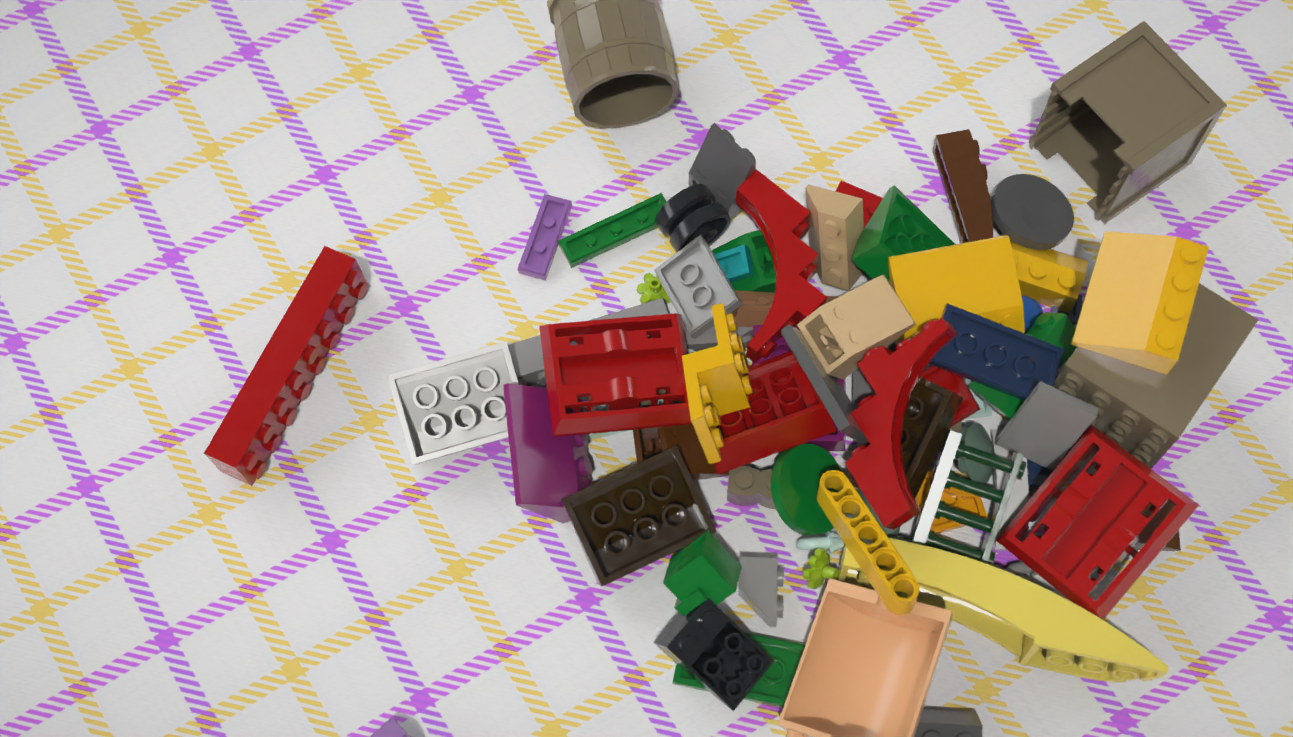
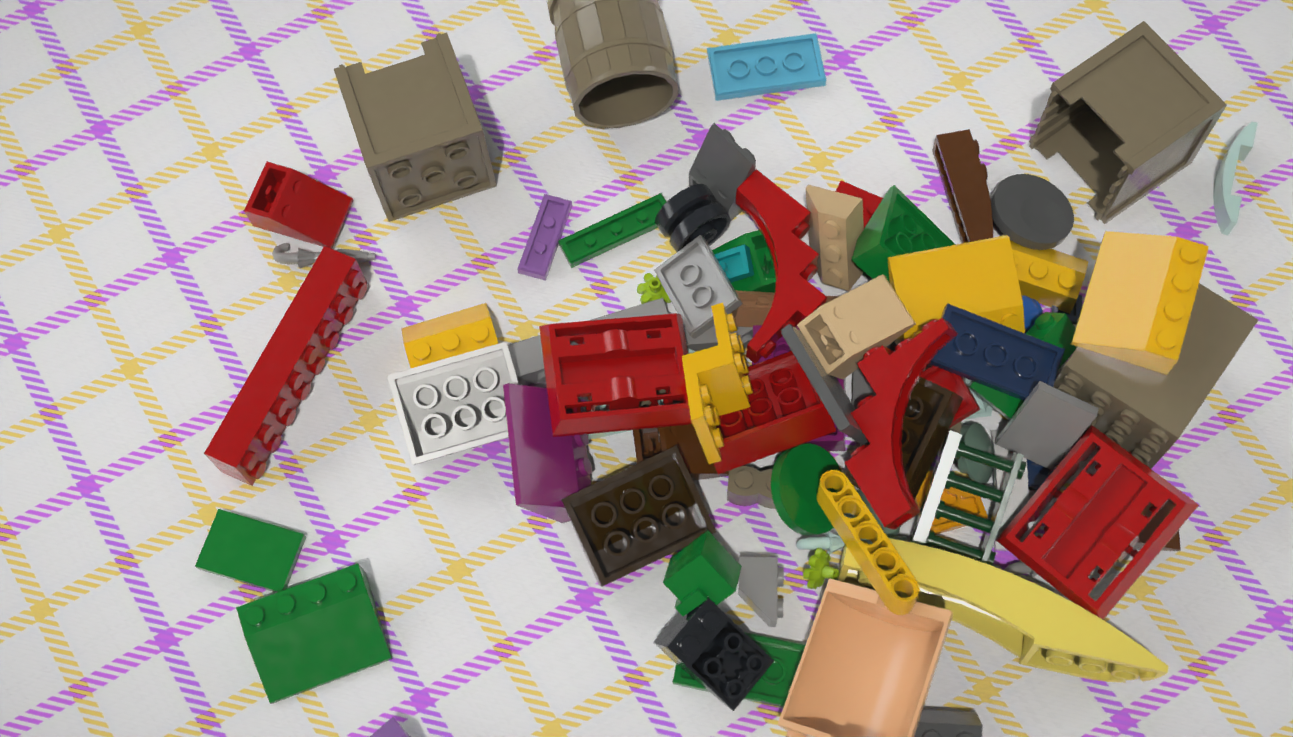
(250, 551): none -> green tile
(297, 206): none -> red slope
(304, 257): none -> light grey piece
(314, 633): none -> green slope
(417, 130): none -> dark tan container
(449, 335): none -> yellow slope
(766, 67): none -> medium azure tile
(1227, 205): none -> light aqua slope

